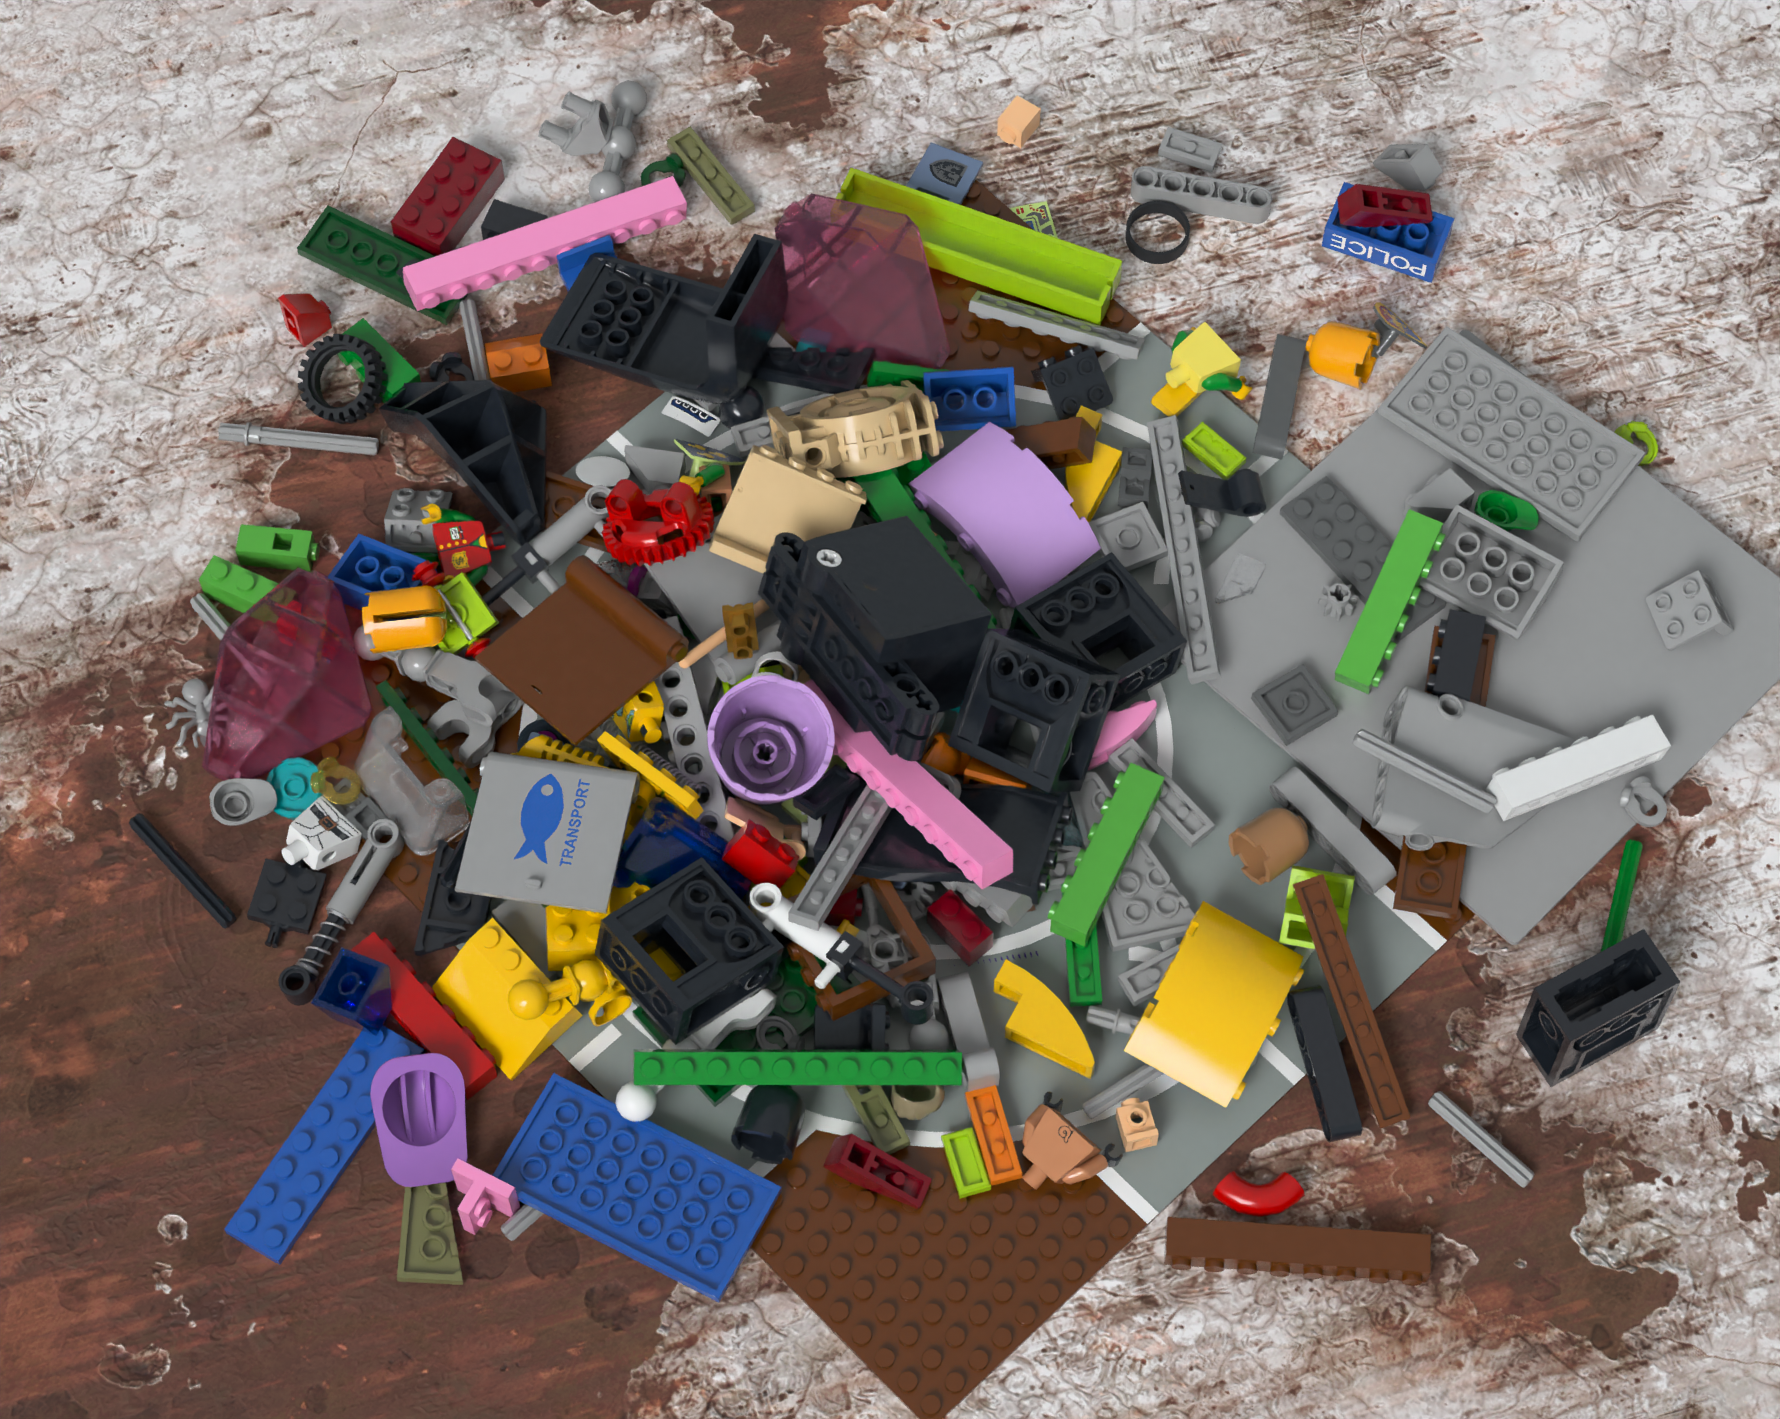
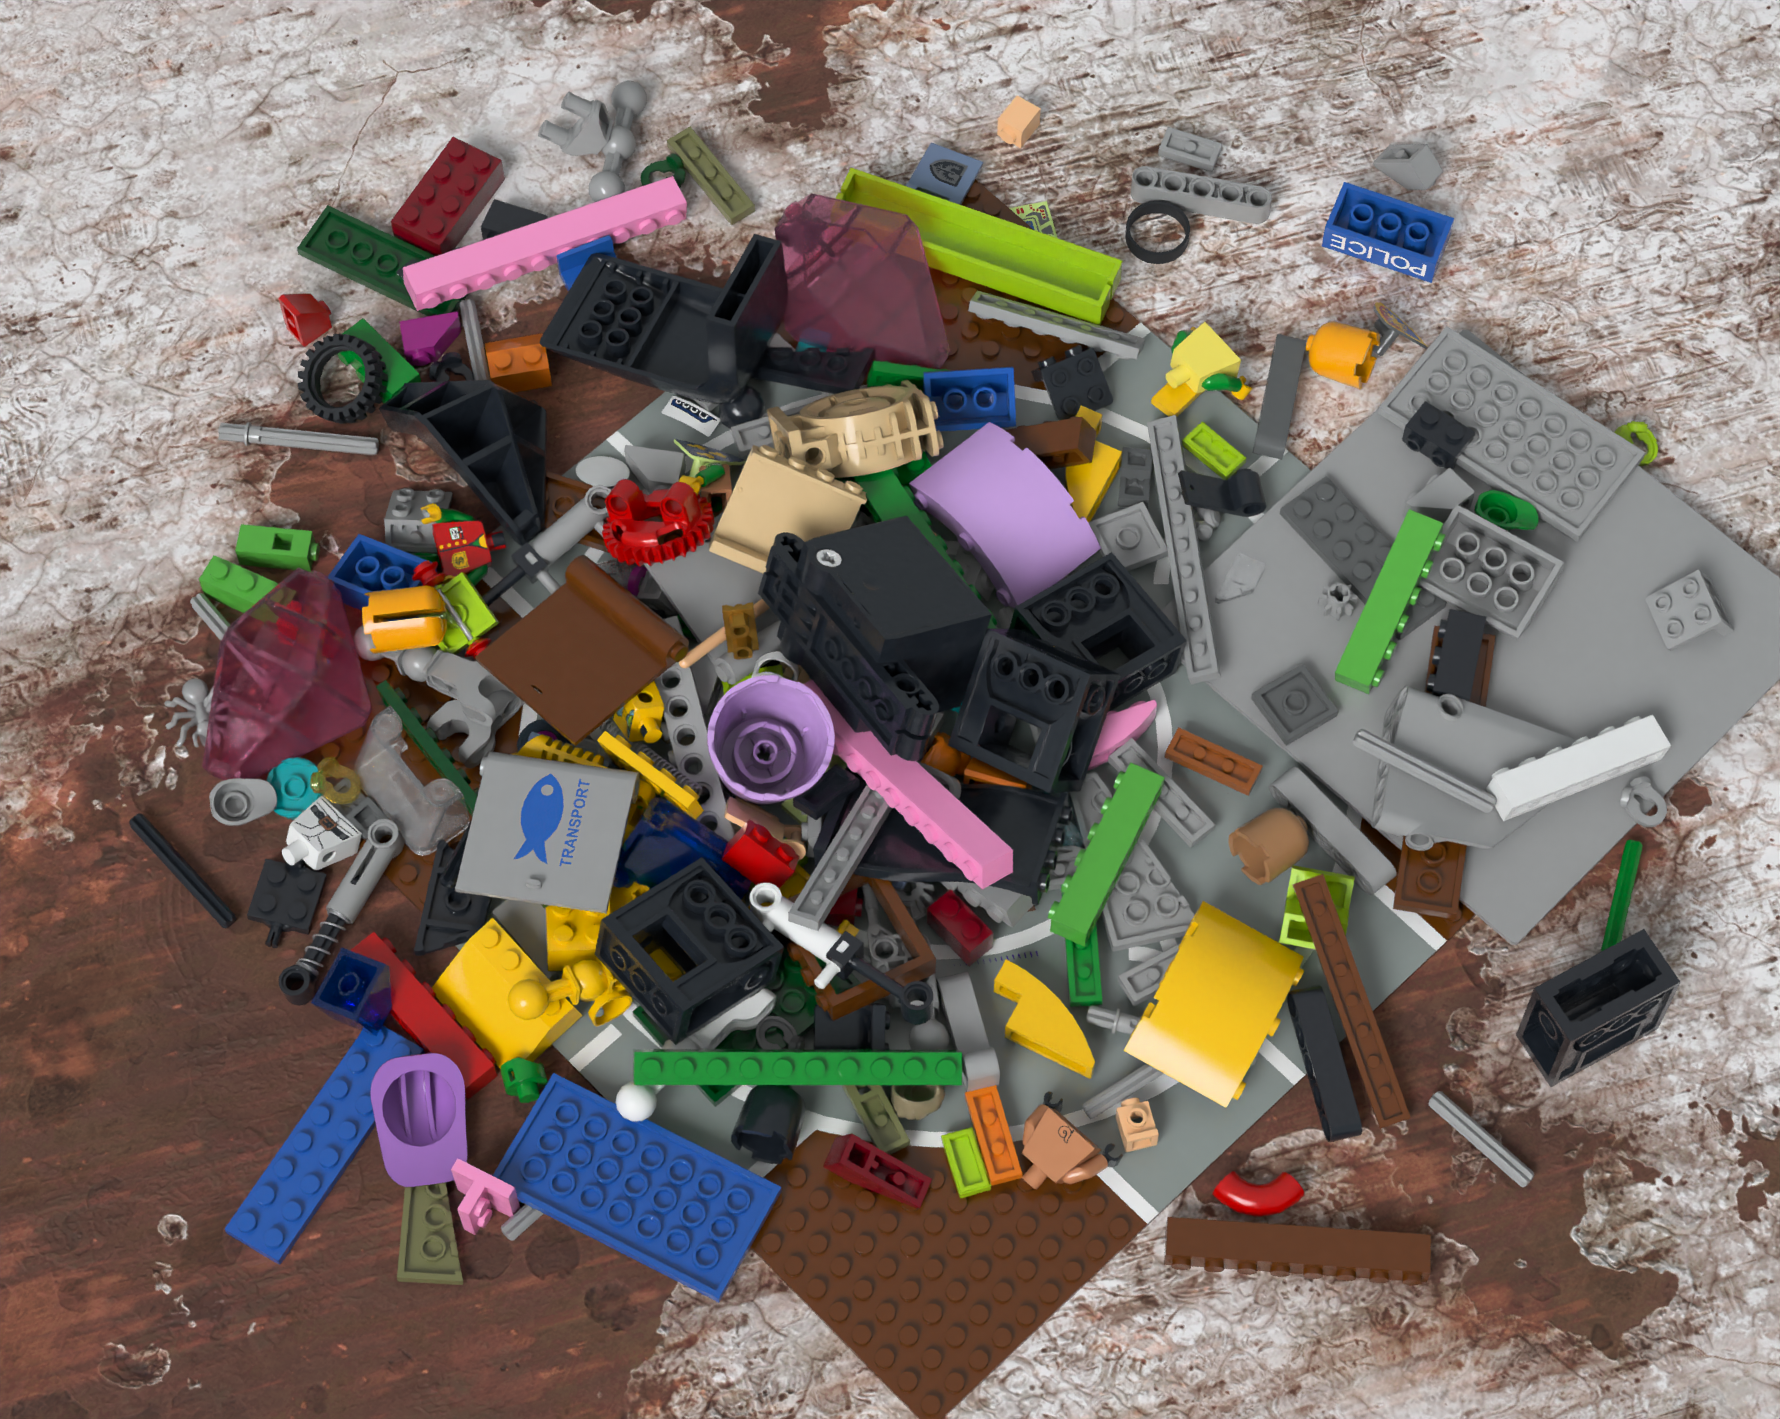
(428, 337): none -> magenta slope
(528, 1079): none -> green piece
(1213, 761): none -> dark orange plate
(1383, 206): dark red slope -> none
(1437, 436): none -> black bracket

